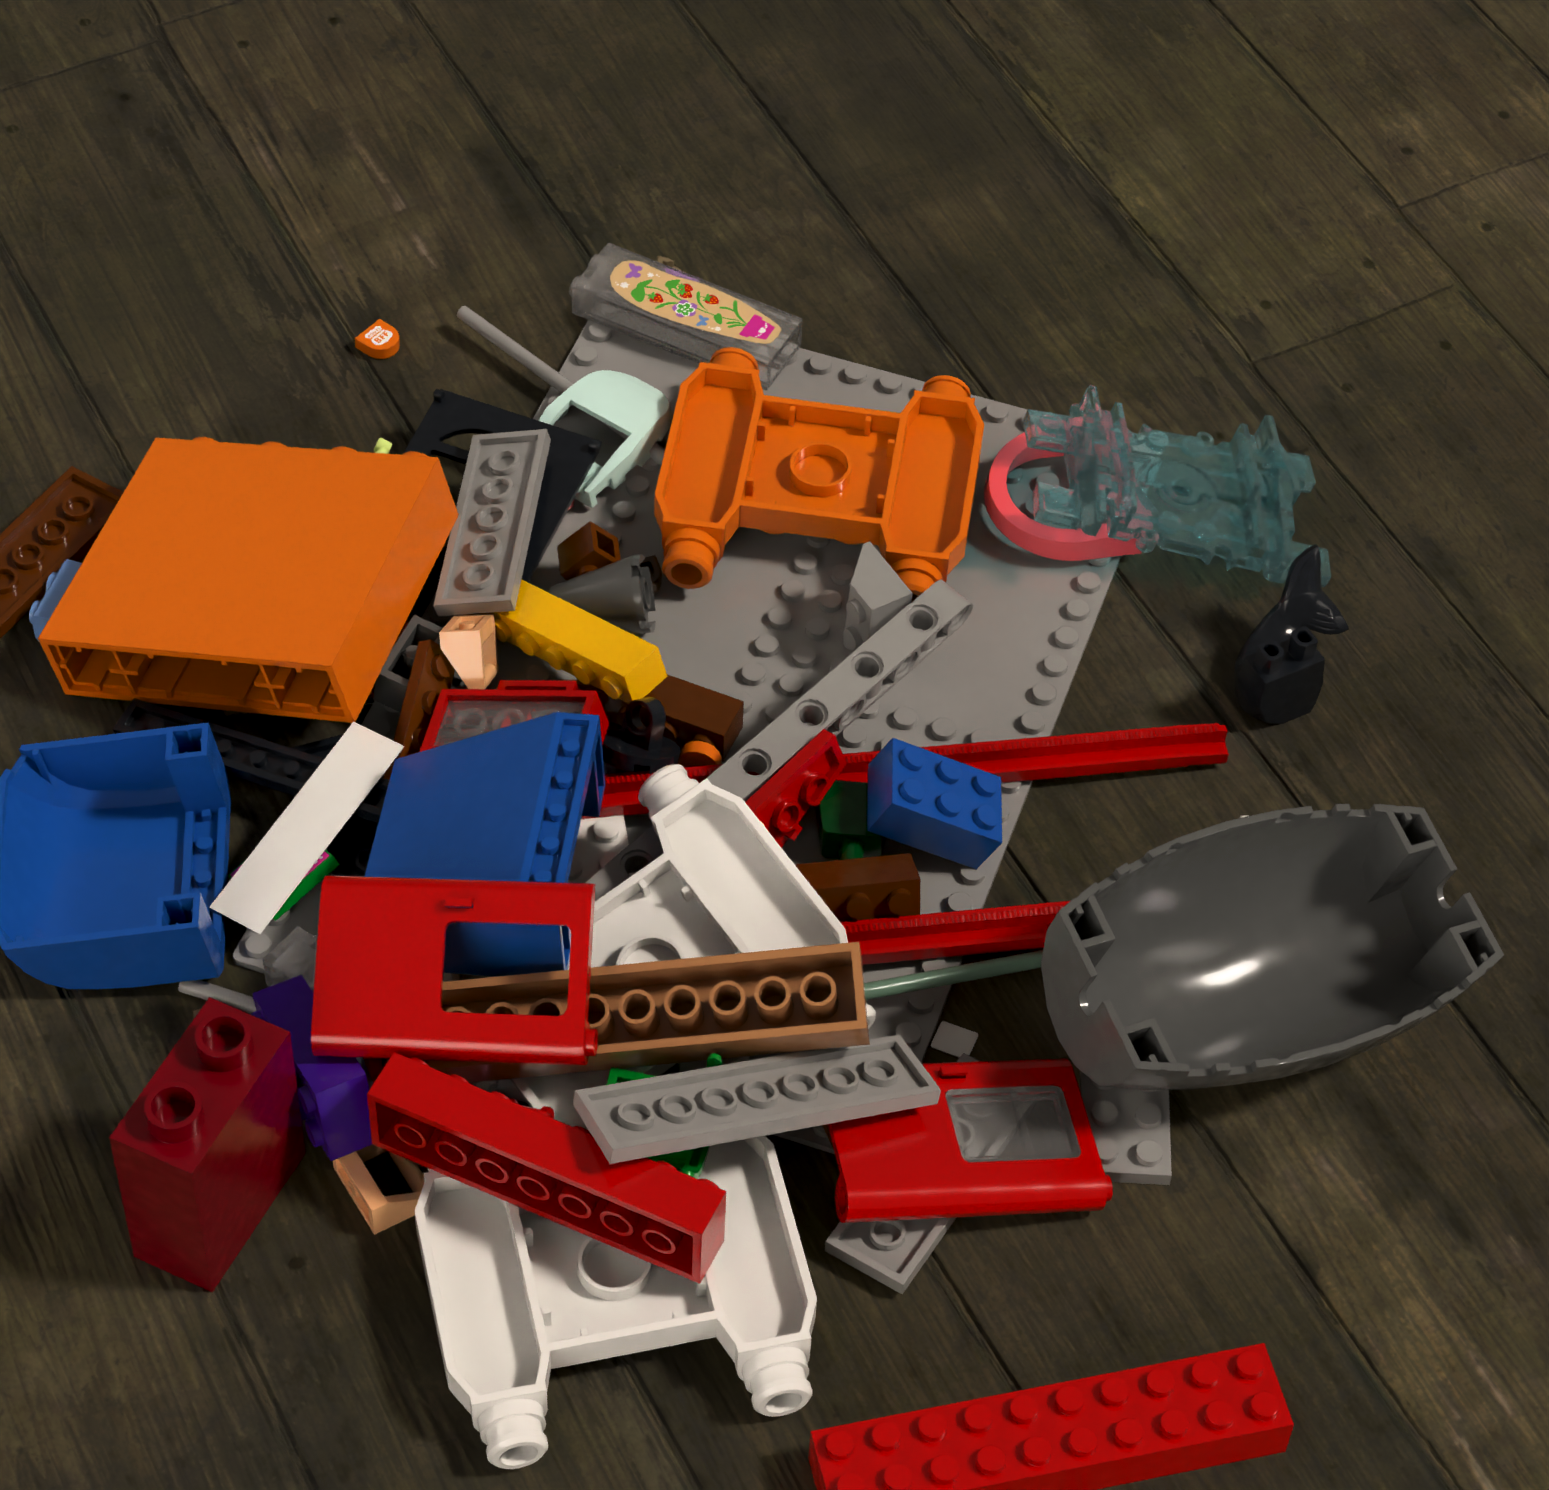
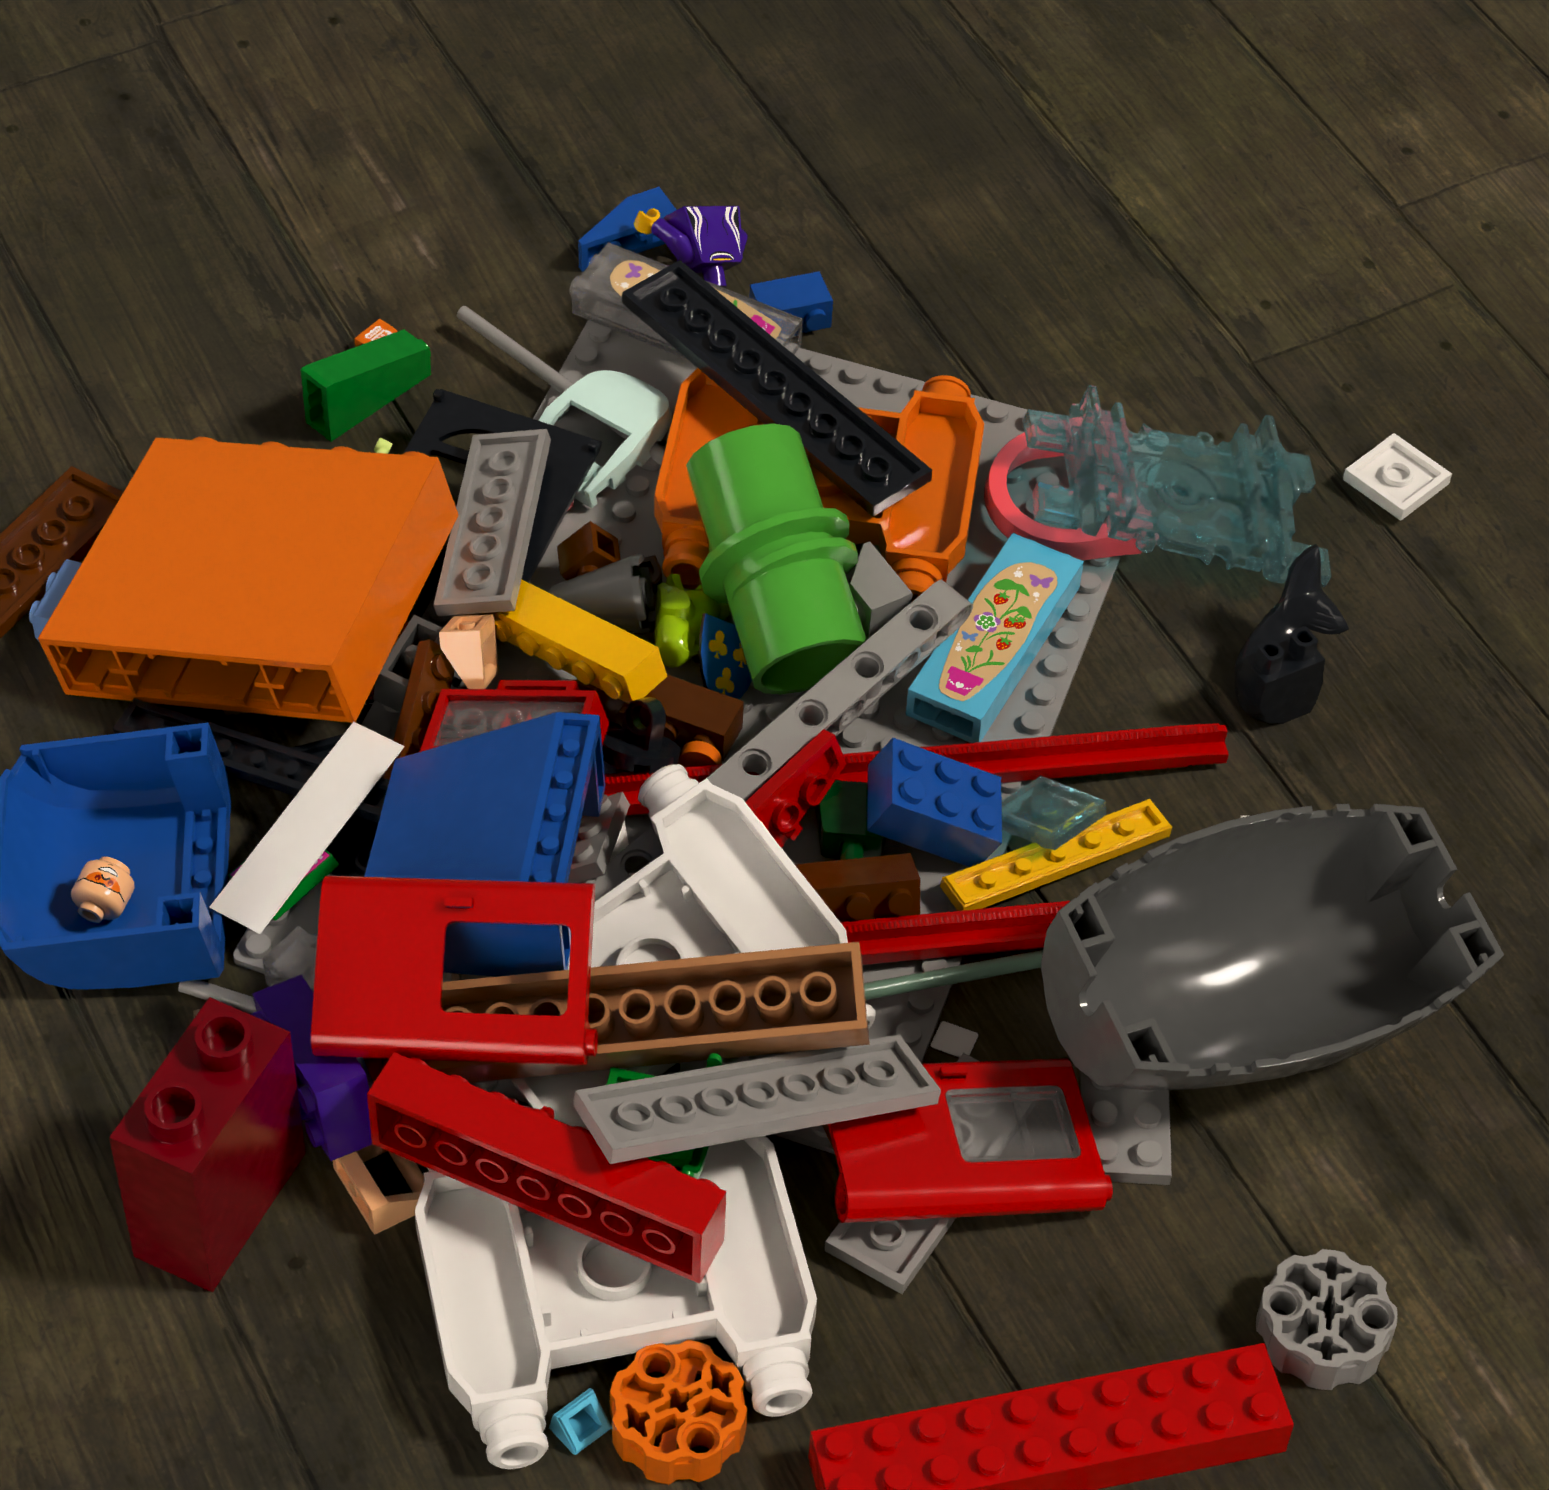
(102, 889): none -> light nougat head
(361, 381): none -> green slope
(580, 1422): none -> medium azure slope
(598, 838): none -> light grey plate
(619, 226): none -> blue slope
(678, 1412): none -> orange connector
(680, 620): none -> lime animal
(700, 236): none -> dark purple torso
(722, 658): none -> blue shield
(776, 556): none -> bright green piece
(777, 387): none -> black plate
(800, 296): none -> blue brick
(988, 655): none -> brick
(1036, 866): none -> yellow tile
(1050, 812): none -> clear light blue plate
(1300, 1340): none -> light grey connector
(1397, 476): none -> white plate

